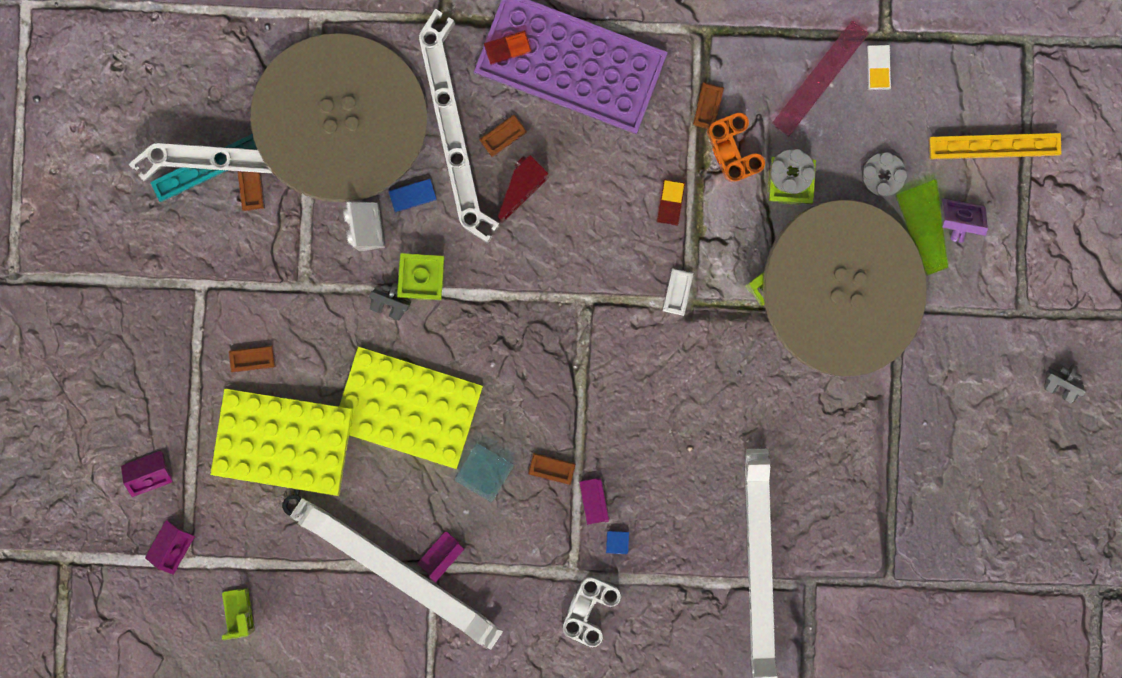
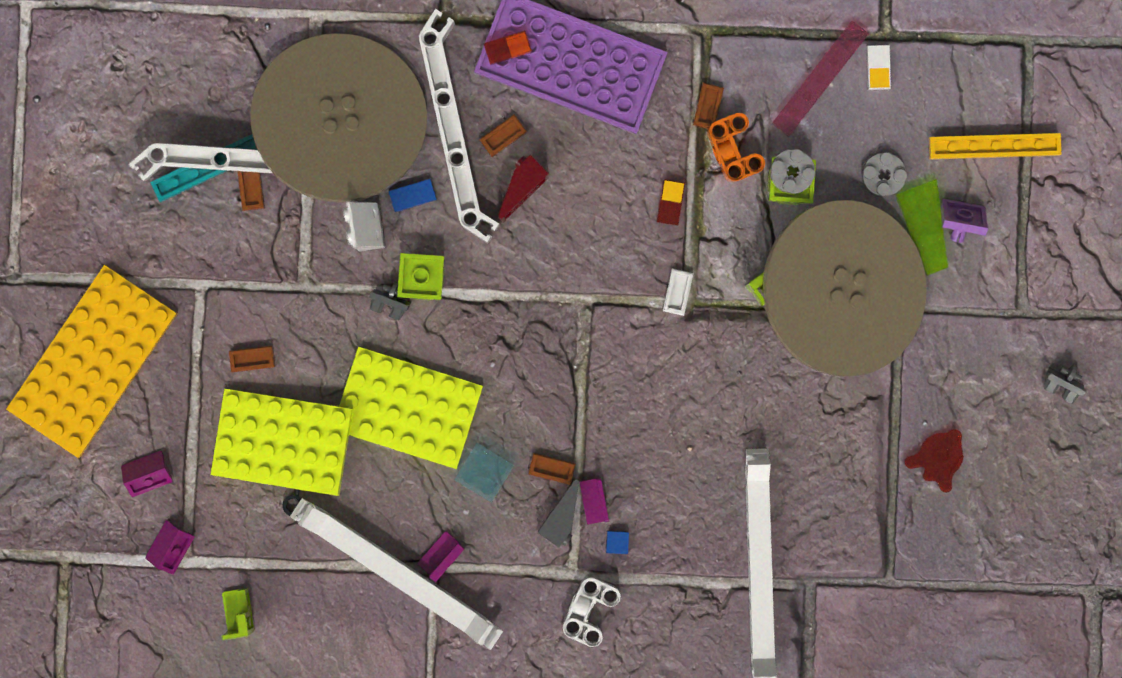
(91, 361): none -> yellow plate
(560, 520): none -> dark grey slope
(940, 457): none -> clear red tile

